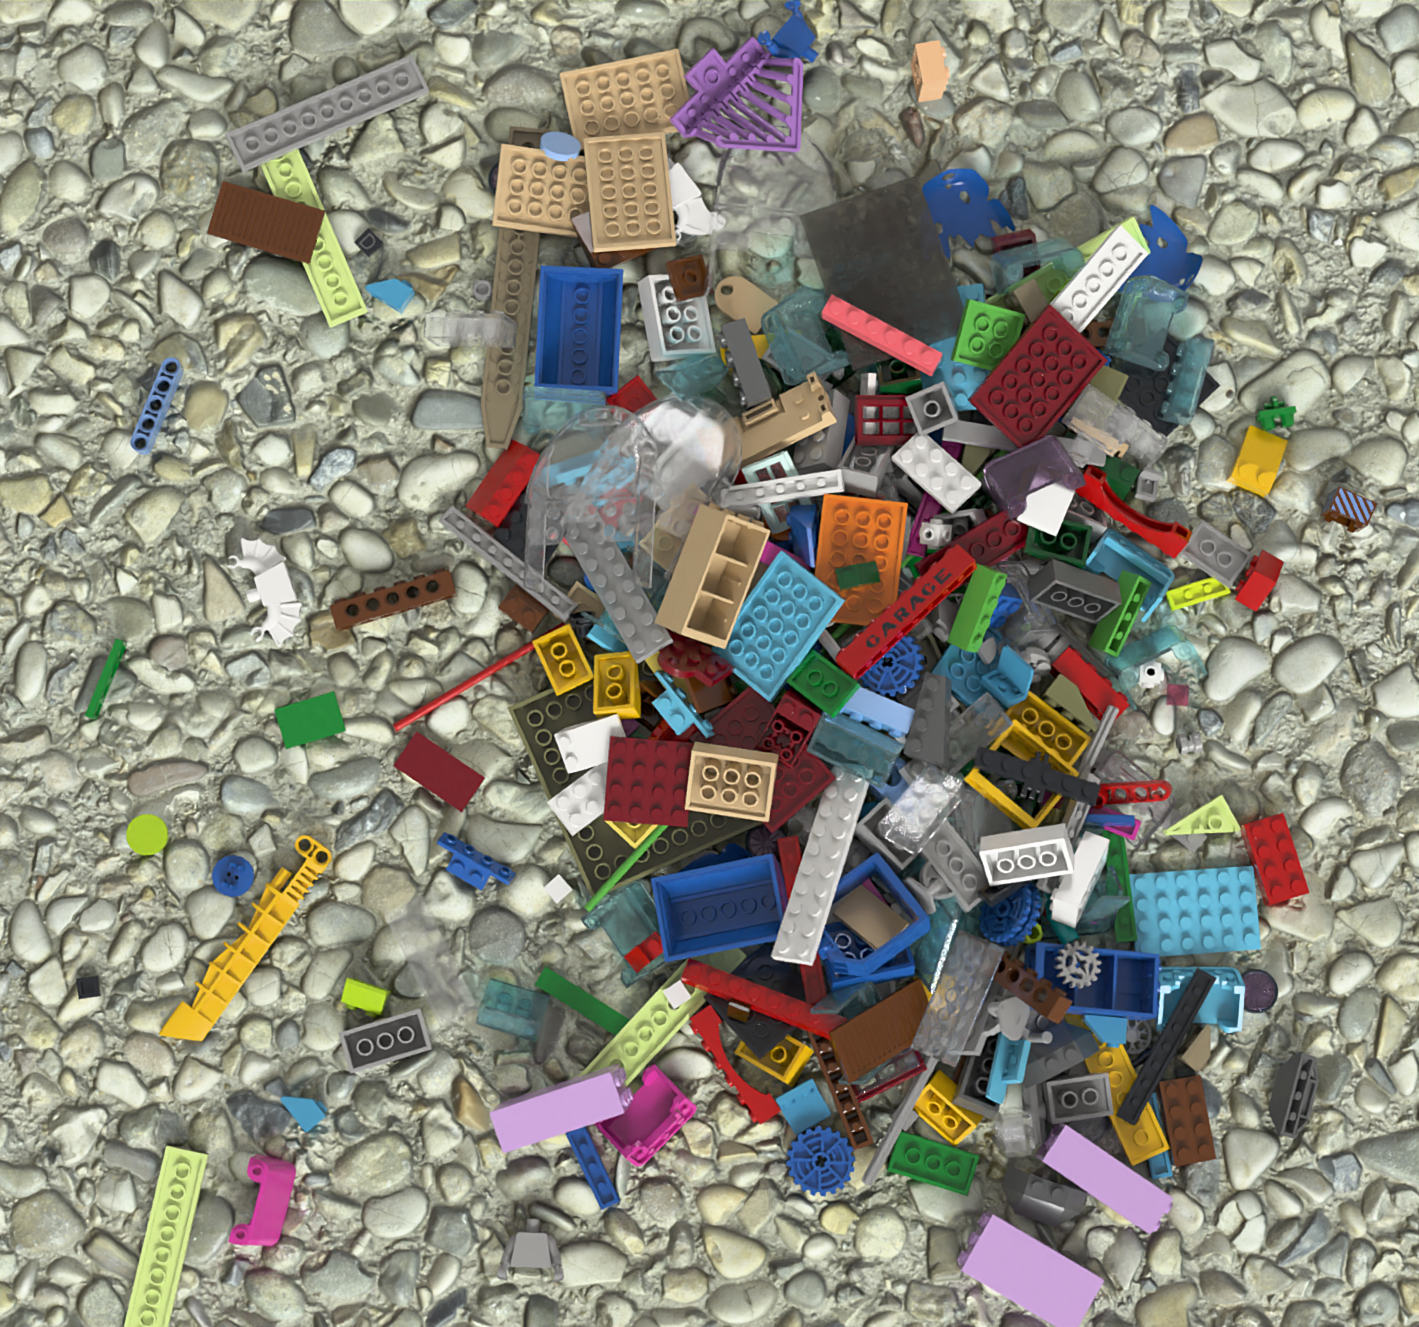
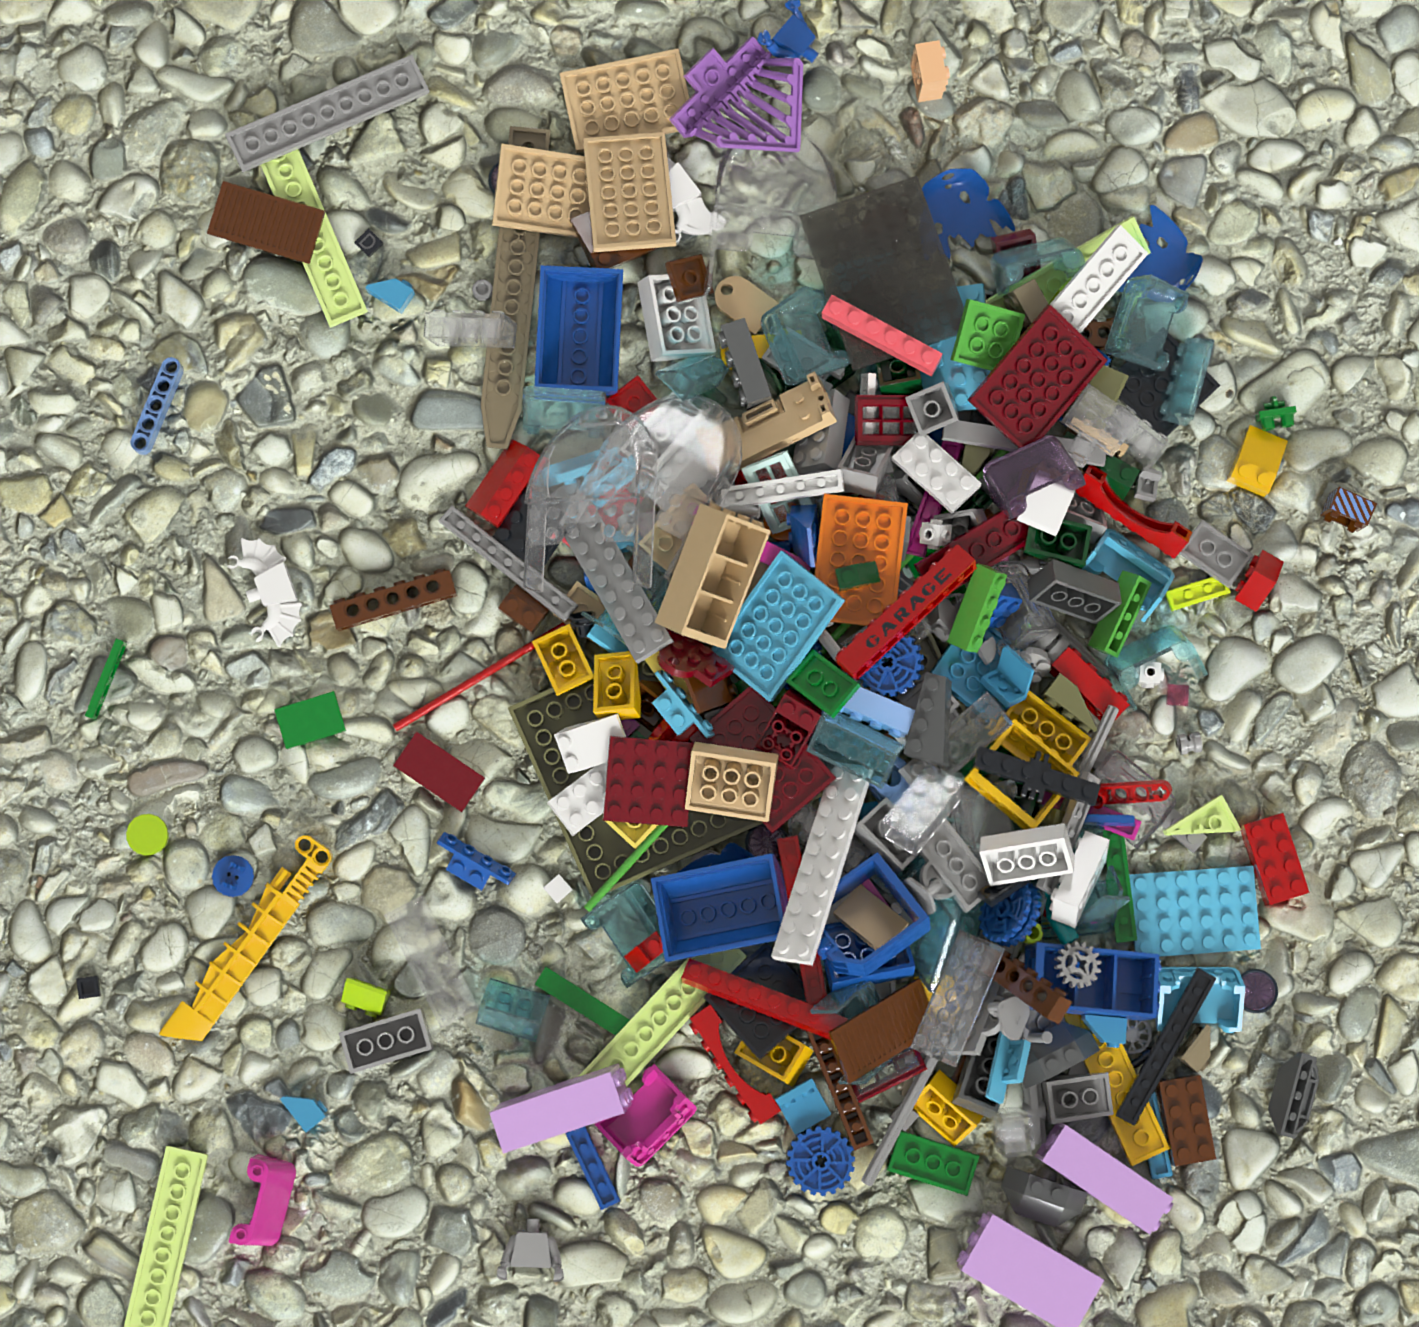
(559, 146): light blue tile -> none
(677, 994): white tile -> none
(739, 1010): dark brown tile -> none

